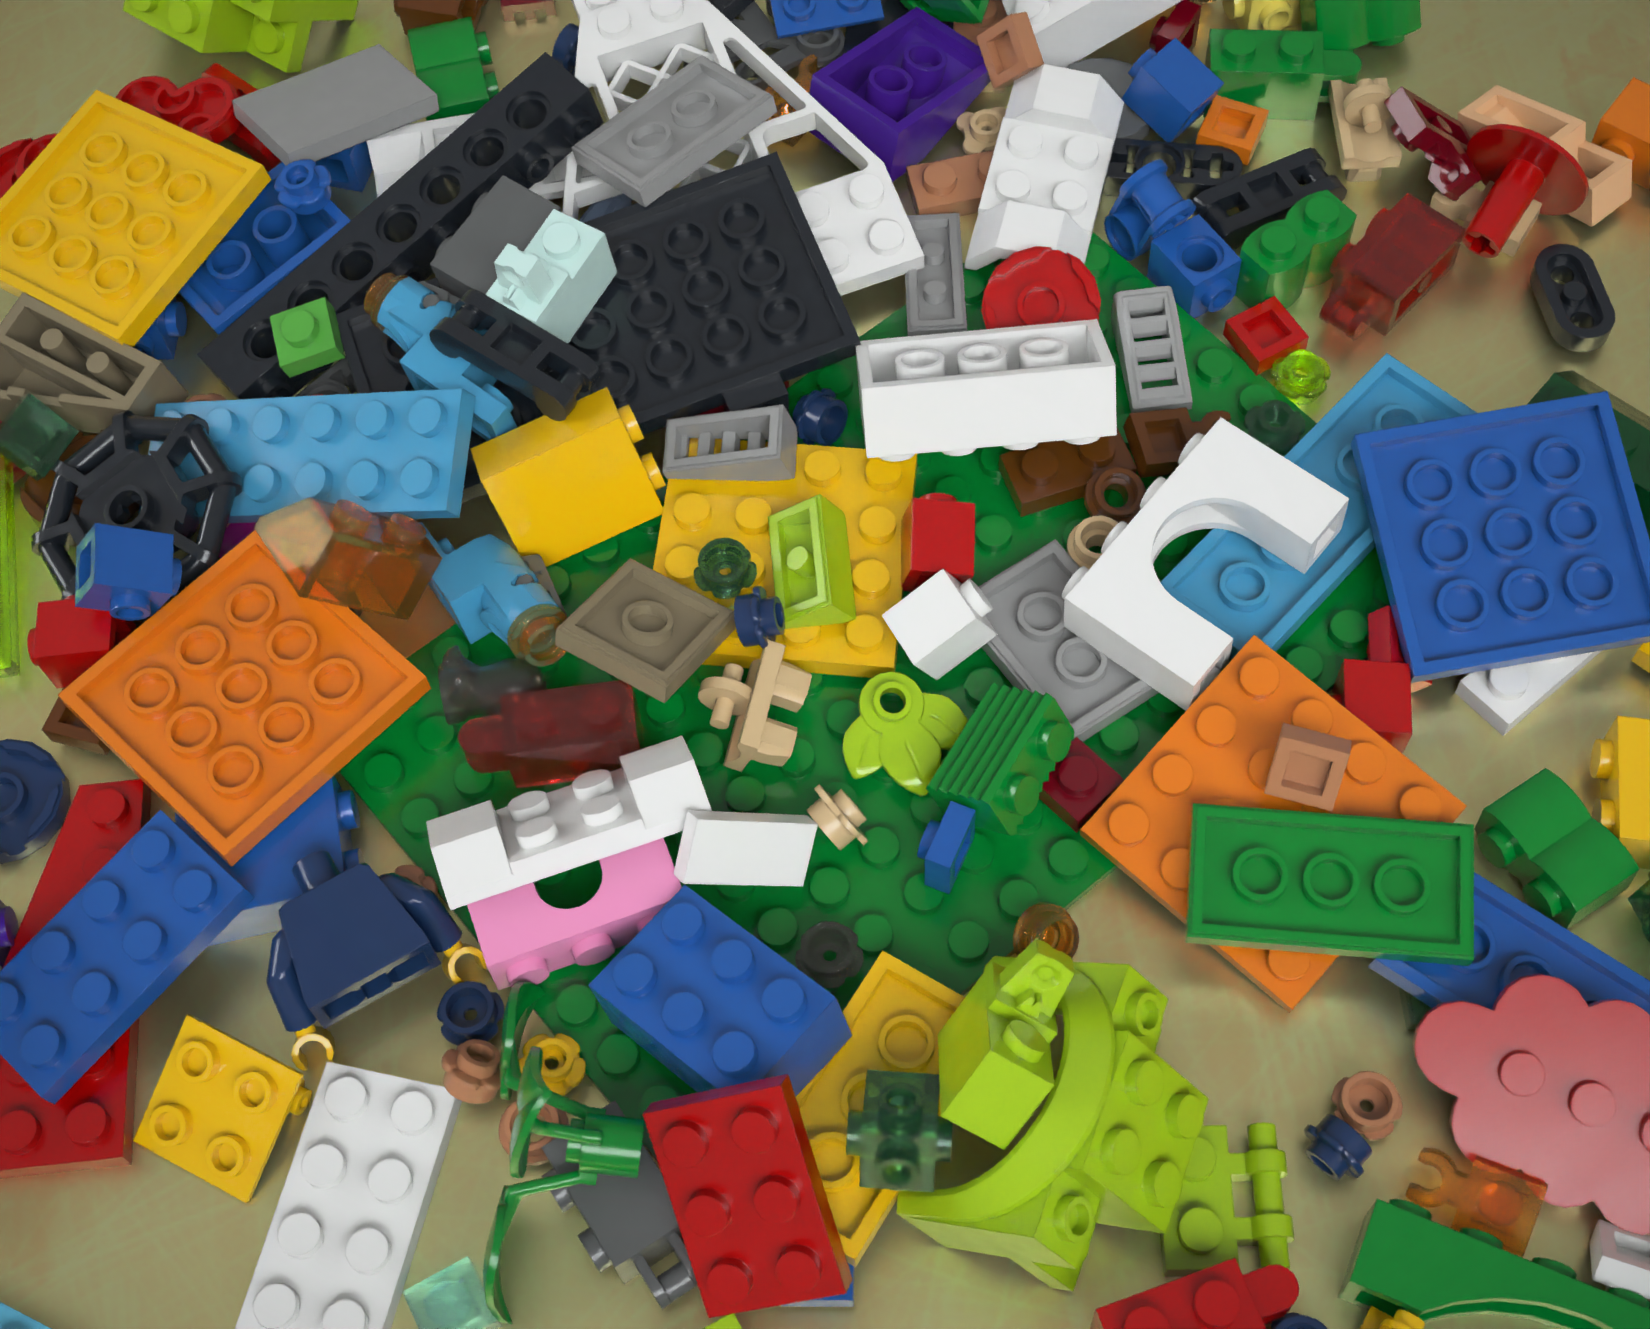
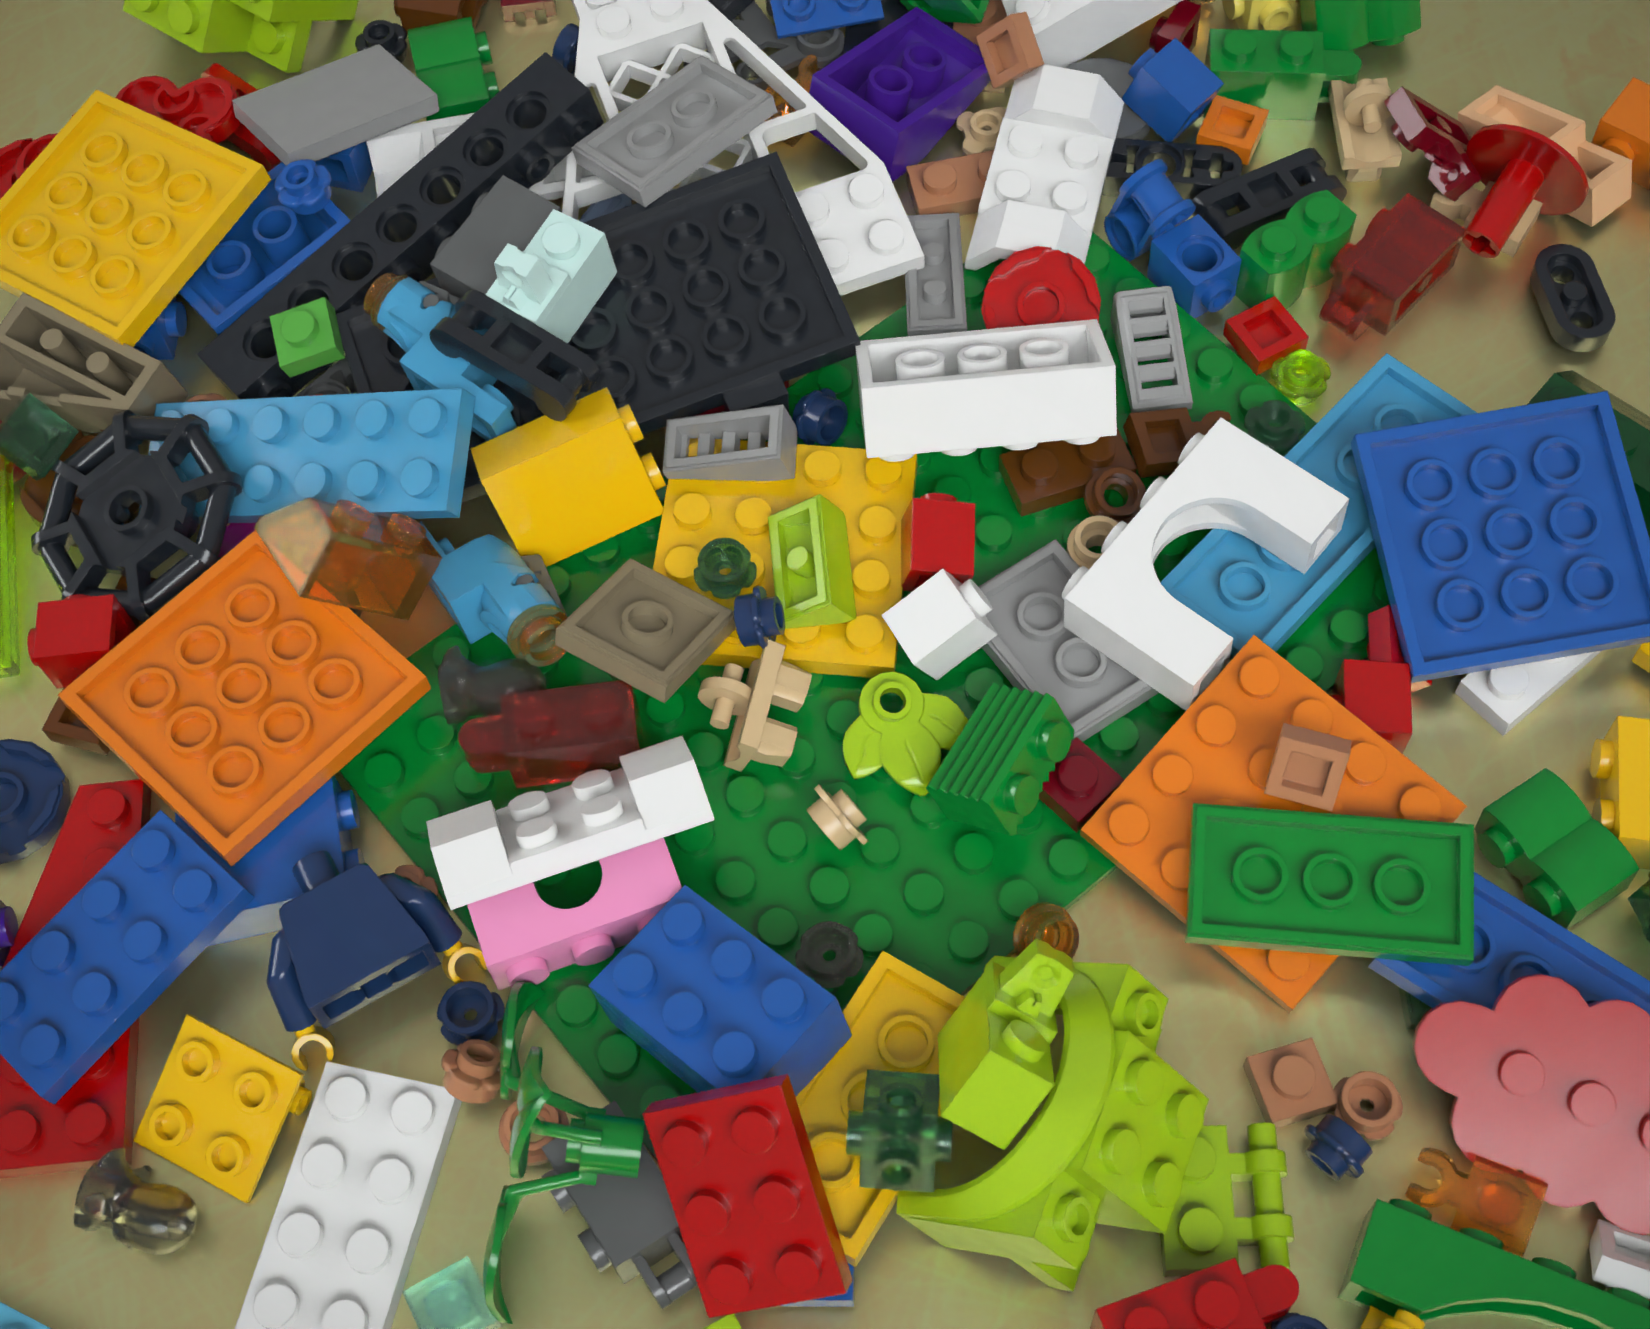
(126, 571): blue brick -> none
(139, 1212): none -> clear smoke animal
(387, 34): none -> black plate
(566, 1052): yellow plate -> none
(745, 848): white tile -> none
(946, 846): blue plate -> none
(1290, 1083): none -> nougat plate

